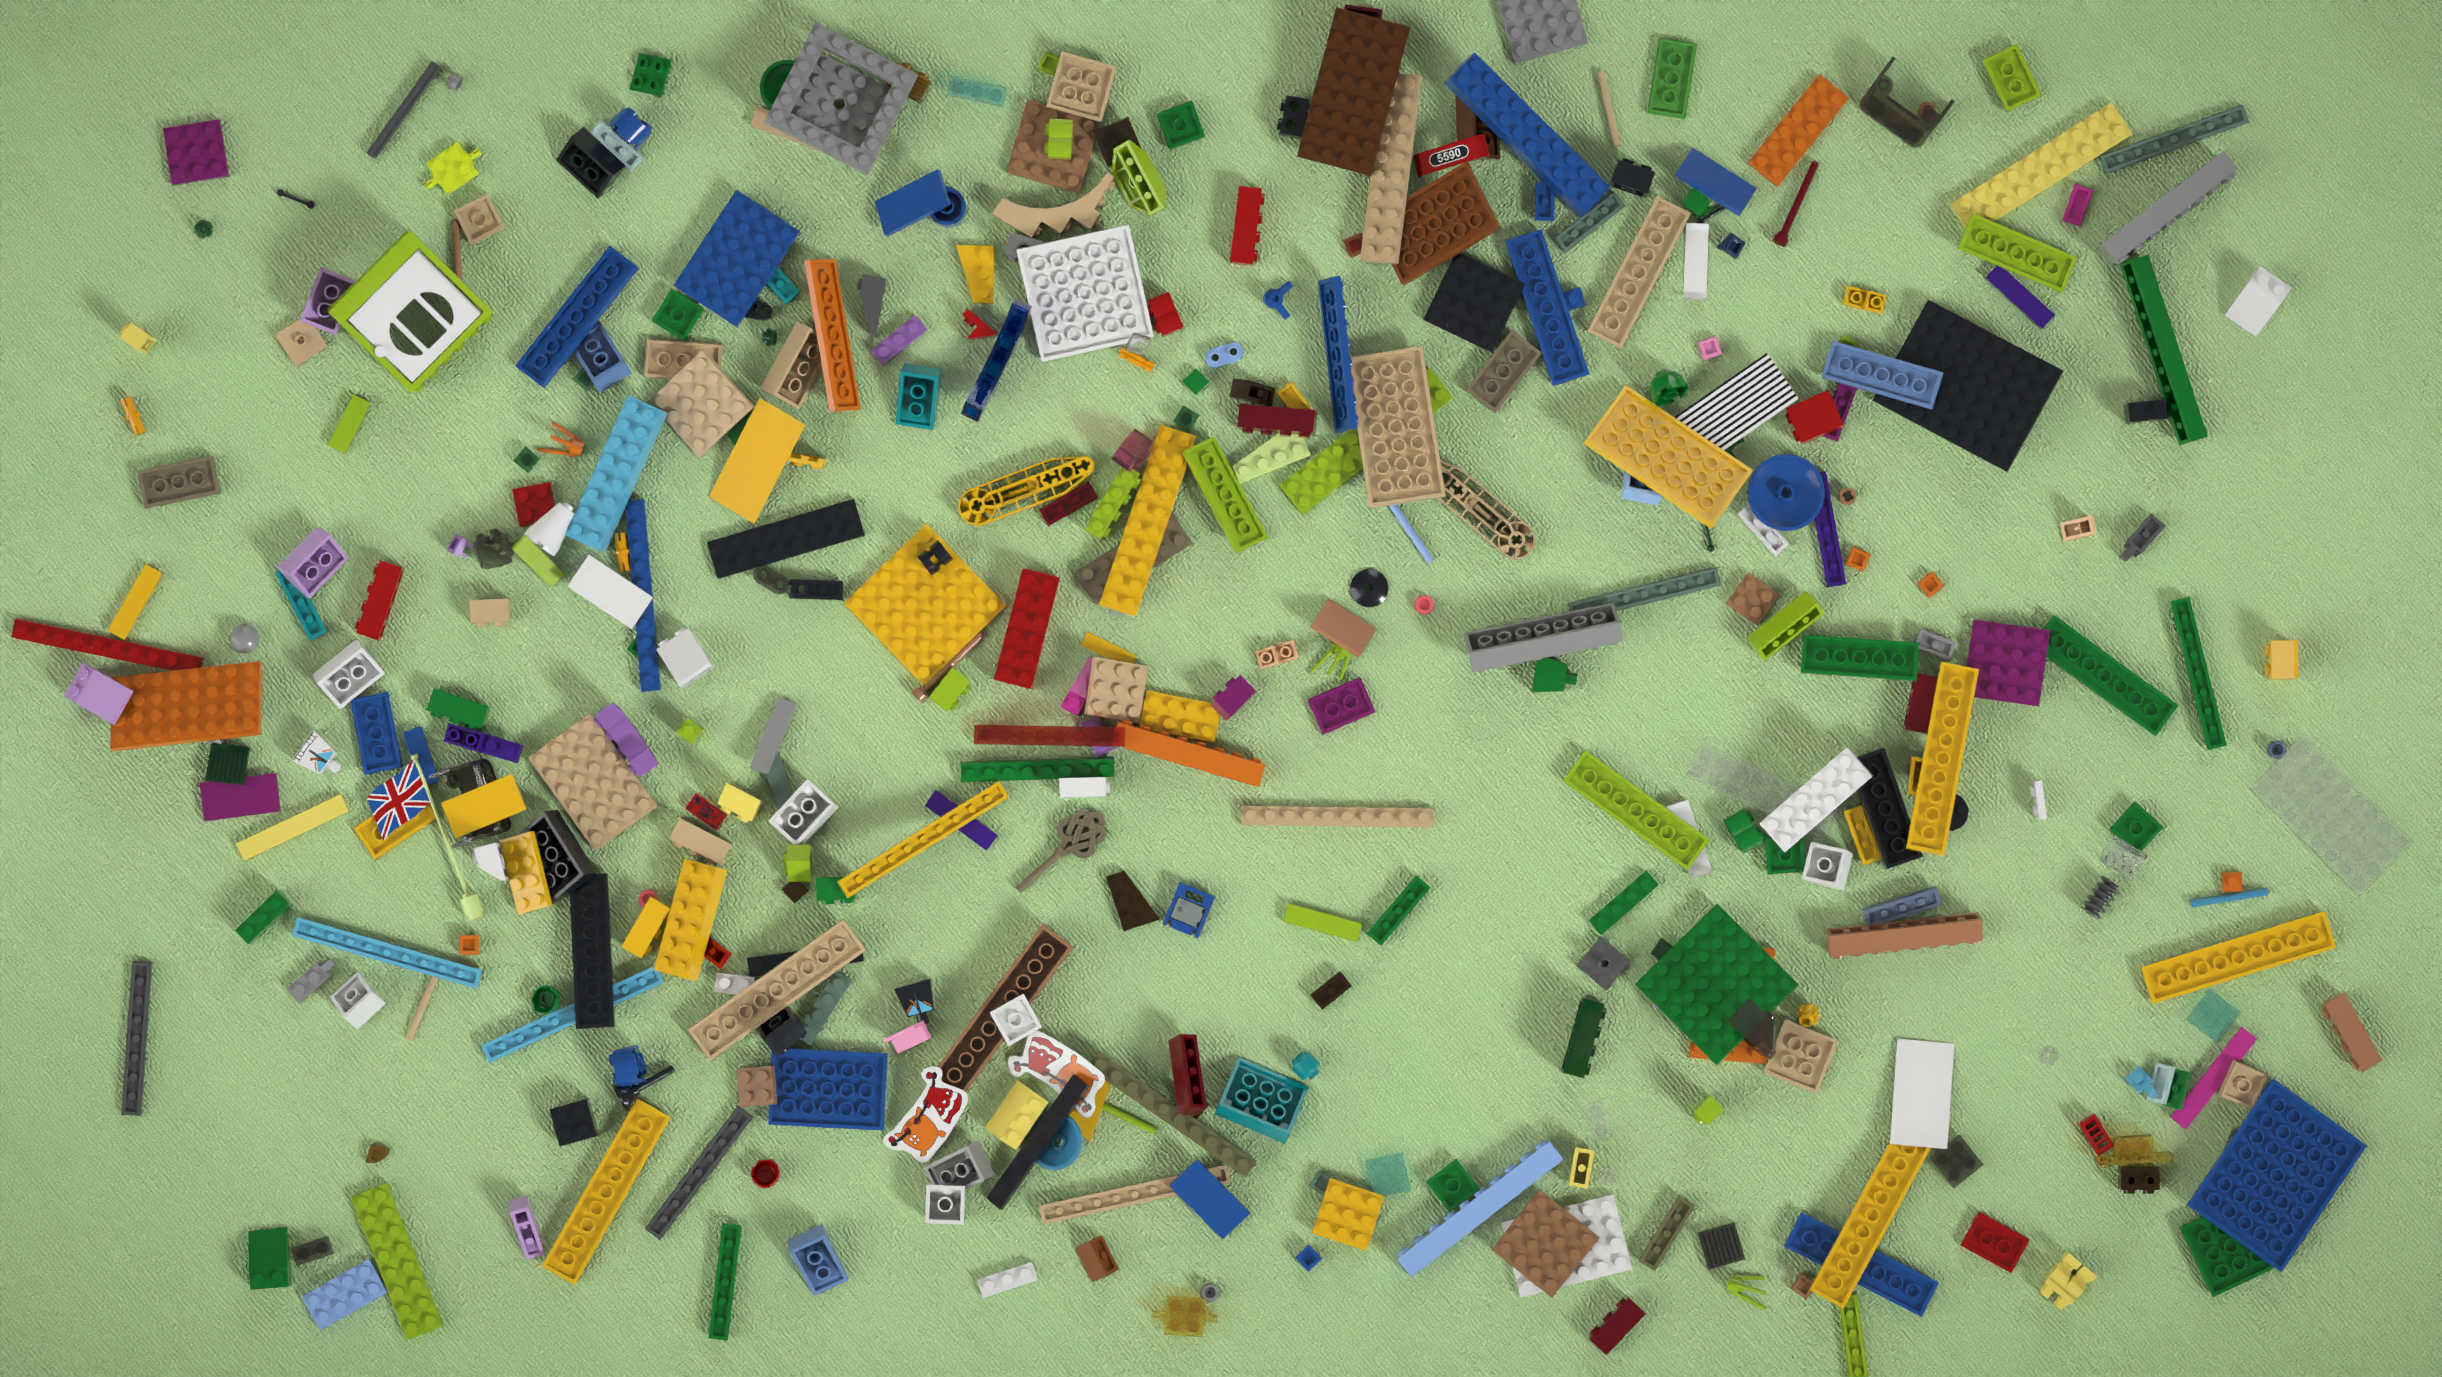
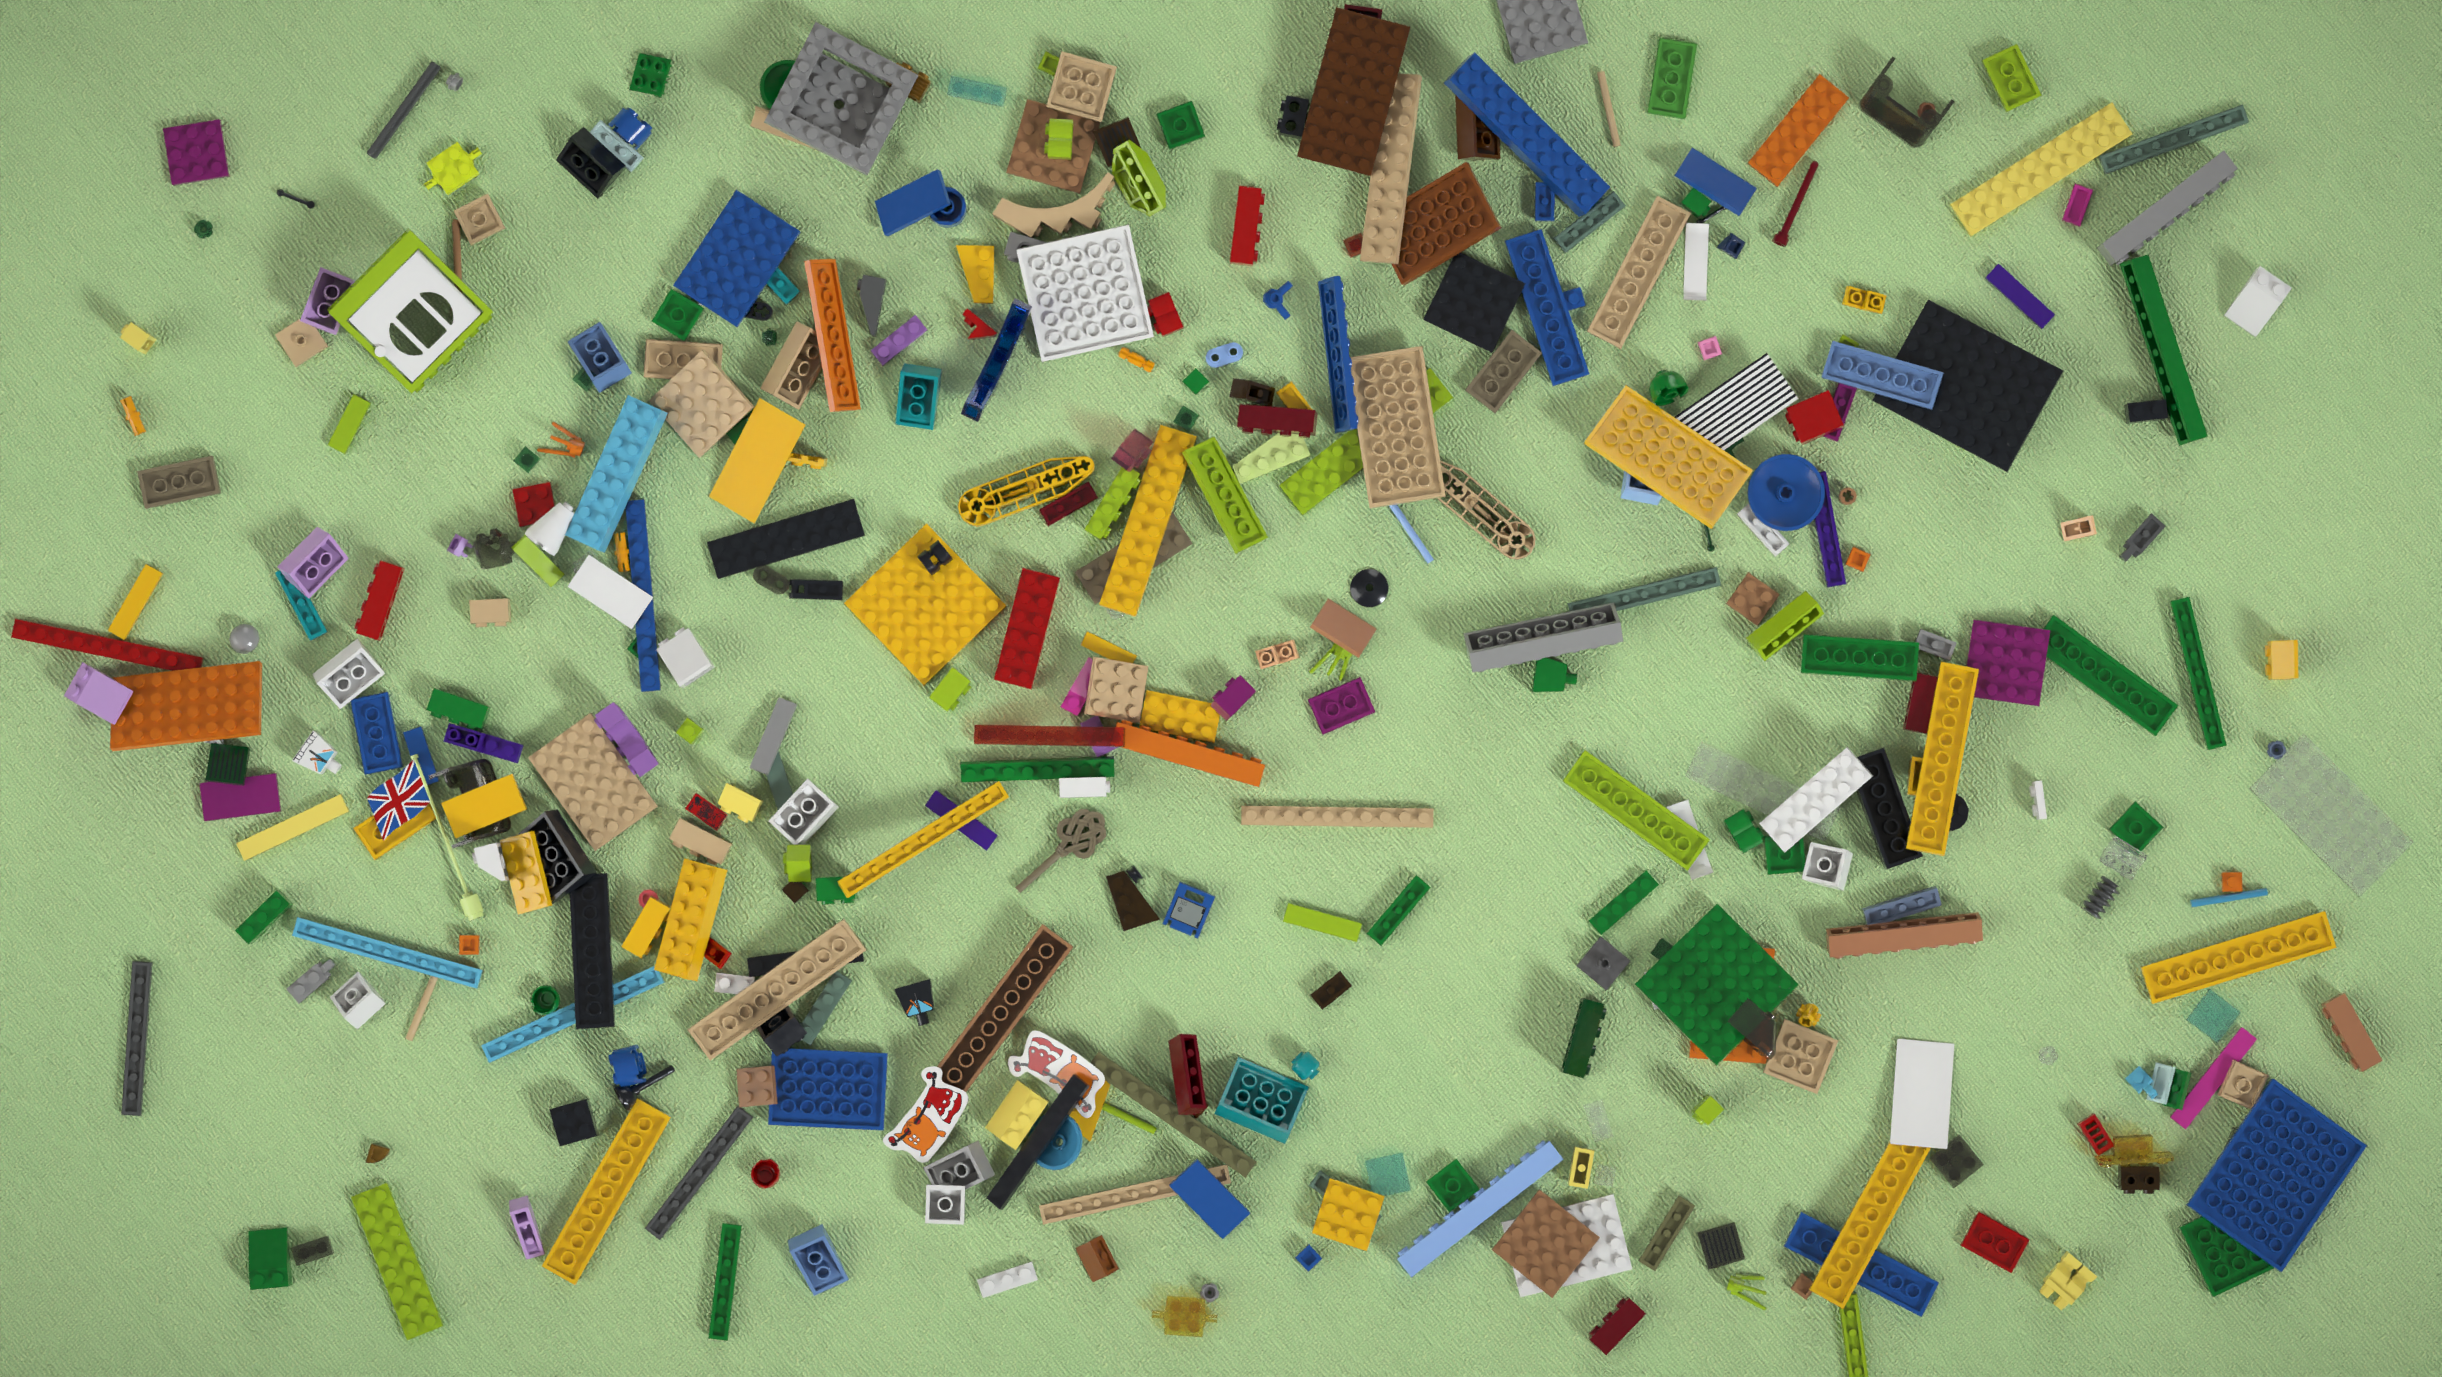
(344, 1294): light blue plate -> none
(577, 317): blue plate -> none
(909, 1037): bright pink panel -> none
(921, 692): medium nougat piece -> none
(1016, 1019): white plate -> none
(1134, 874): none -> black bush
(1138, 343): clear tile -> none
(1424, 604): coral tile -> none
(1451, 155): red sticker -> none
(1632, 178): black brick -> none
(1861, 835): yellow plate -> none
(1930, 584): orange tile -> none
(2017, 253): lime plate -> none

